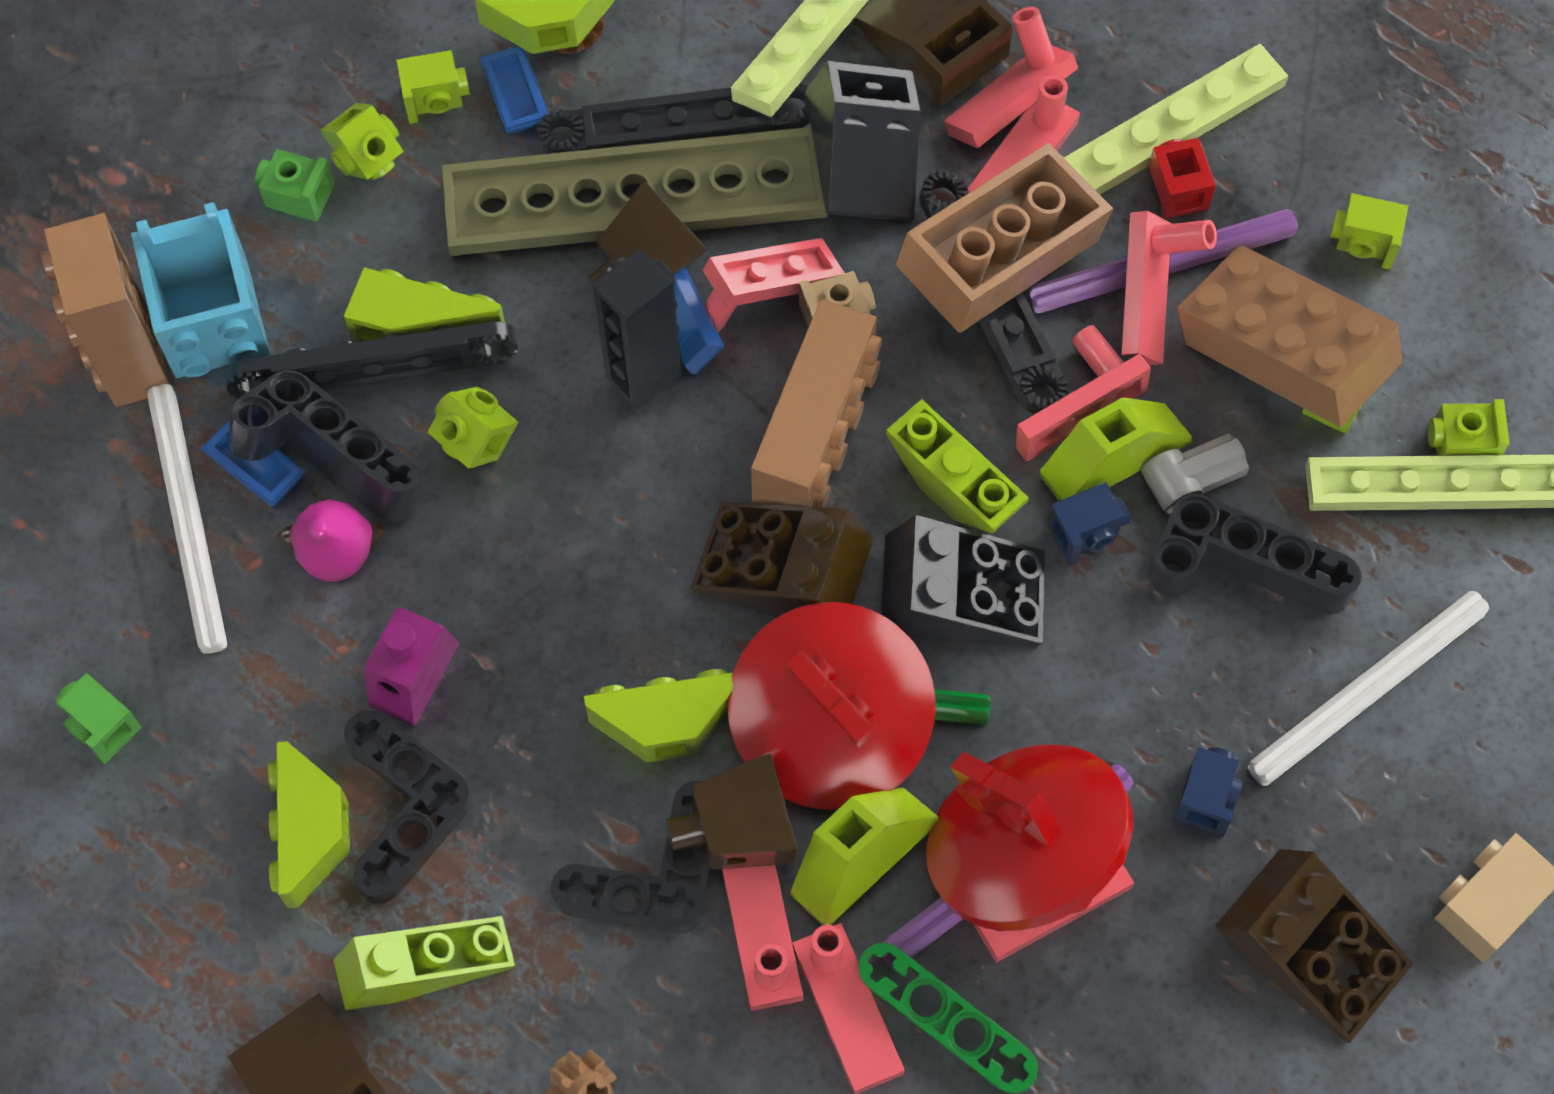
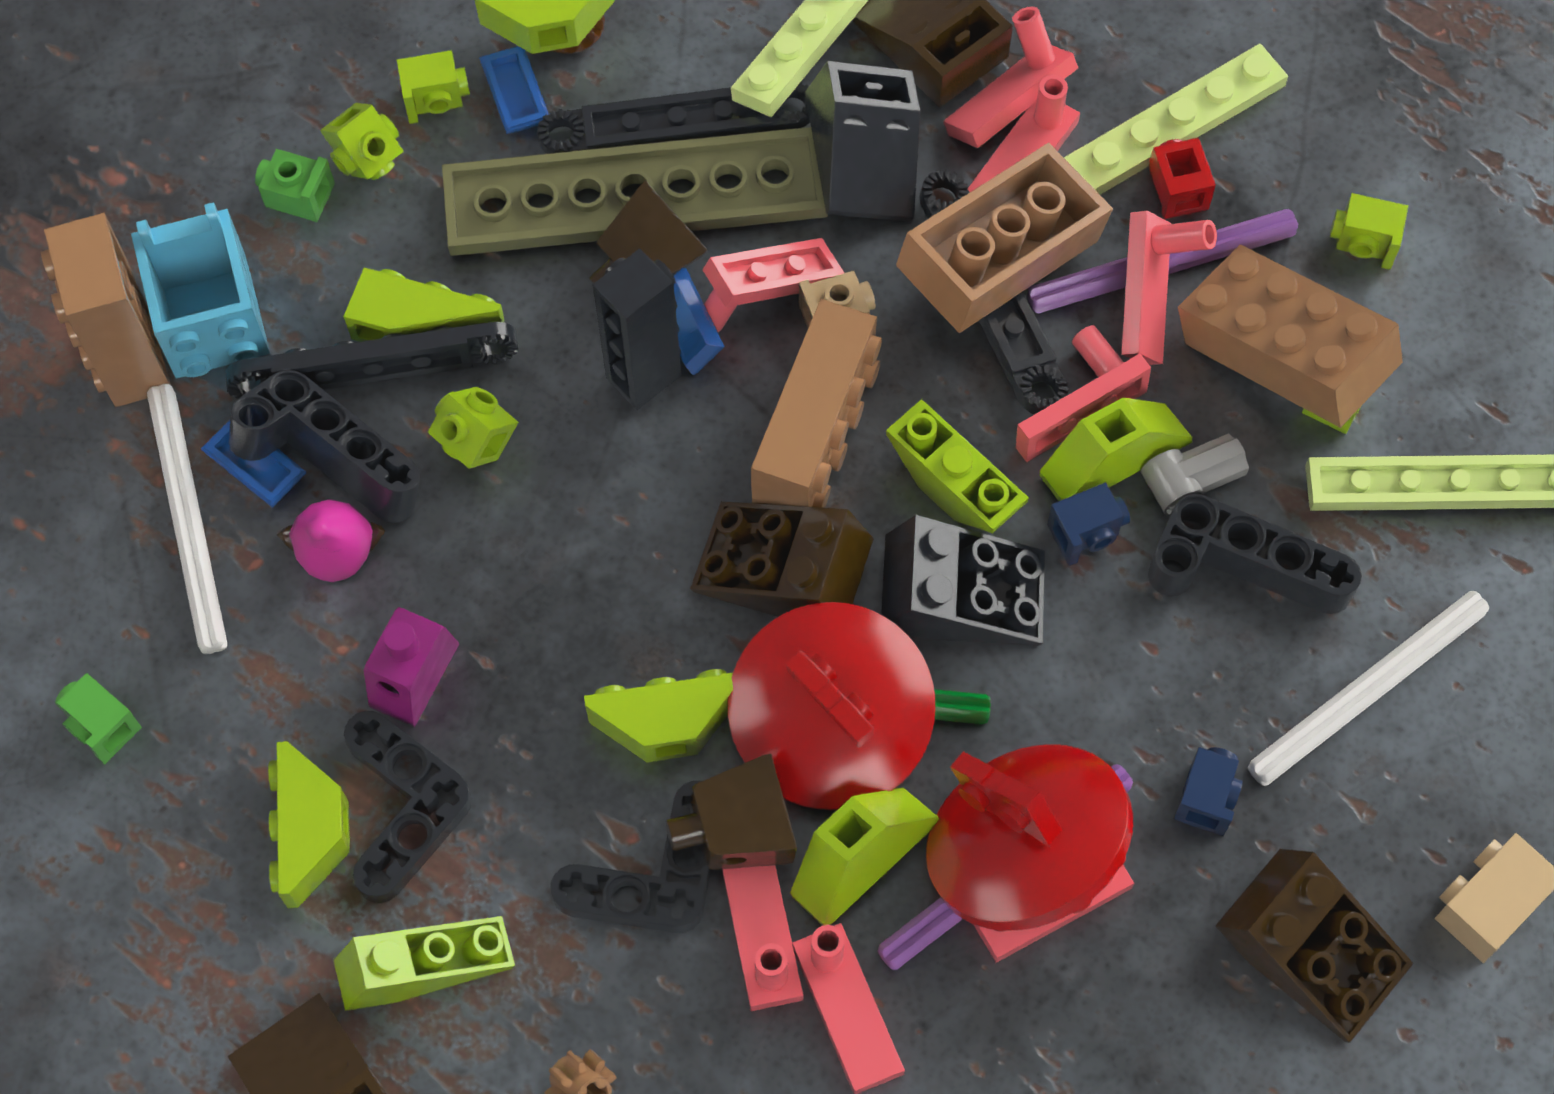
(942, 1023): green beam -> none
(1469, 429): lime brick -> none

